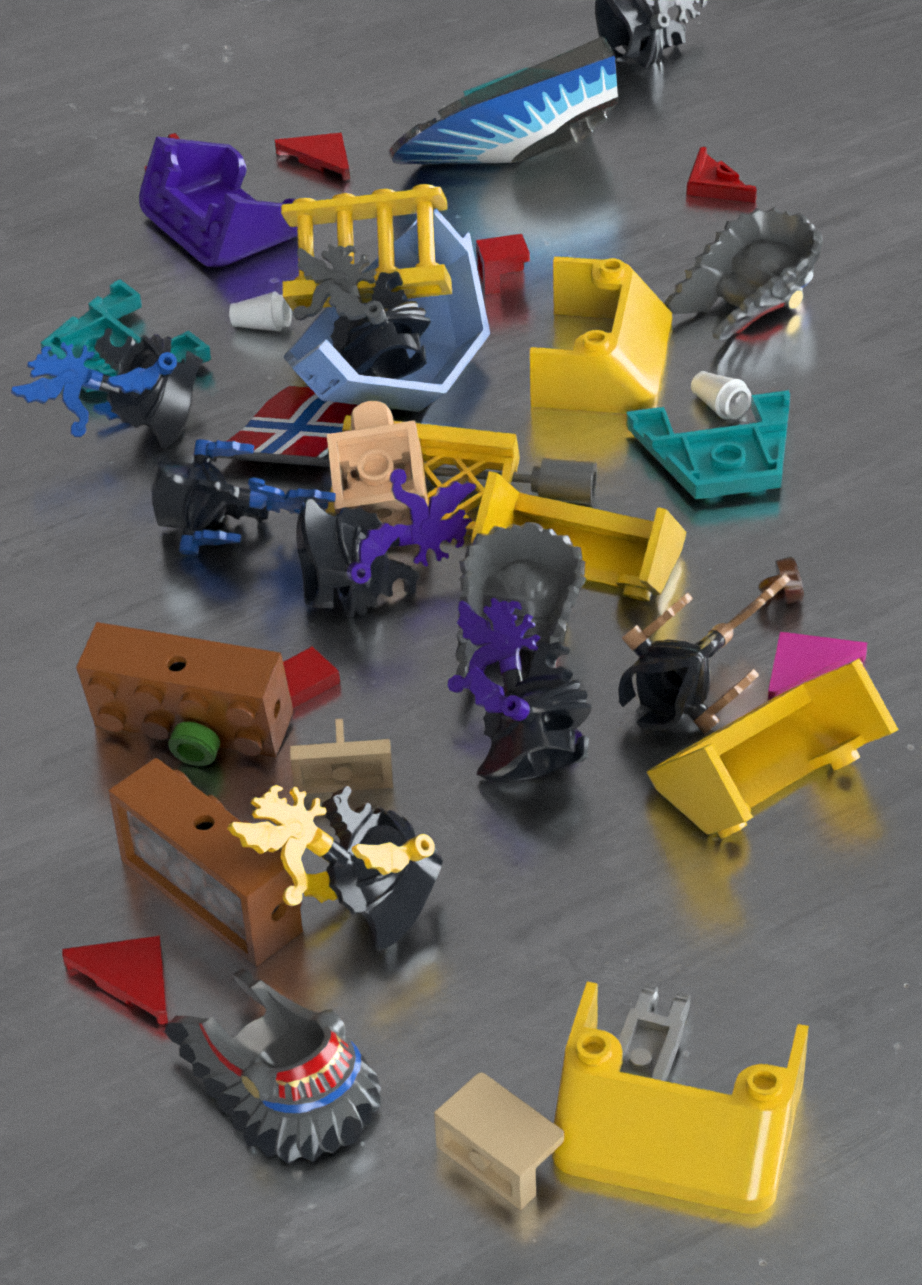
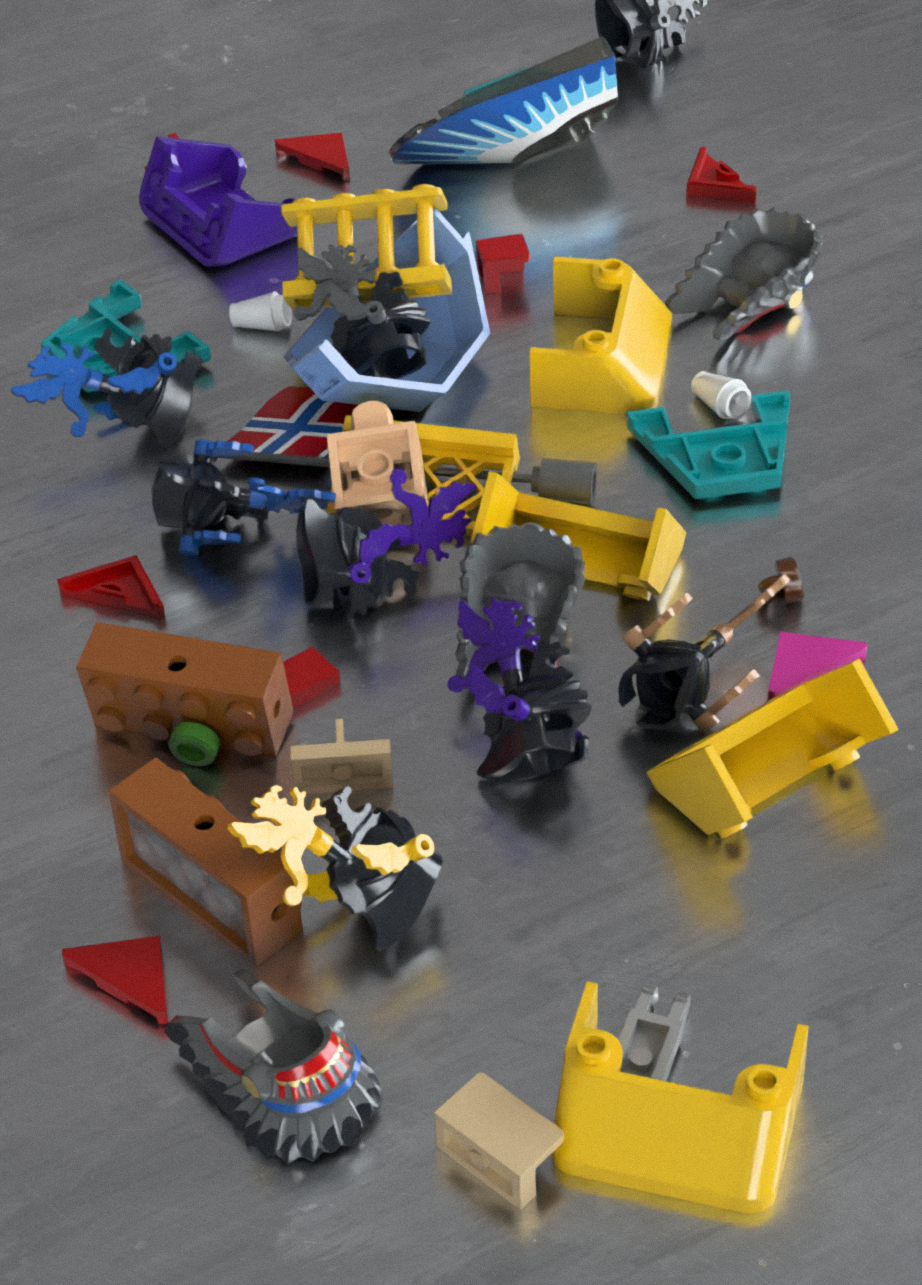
(115, 585): none -> red tile

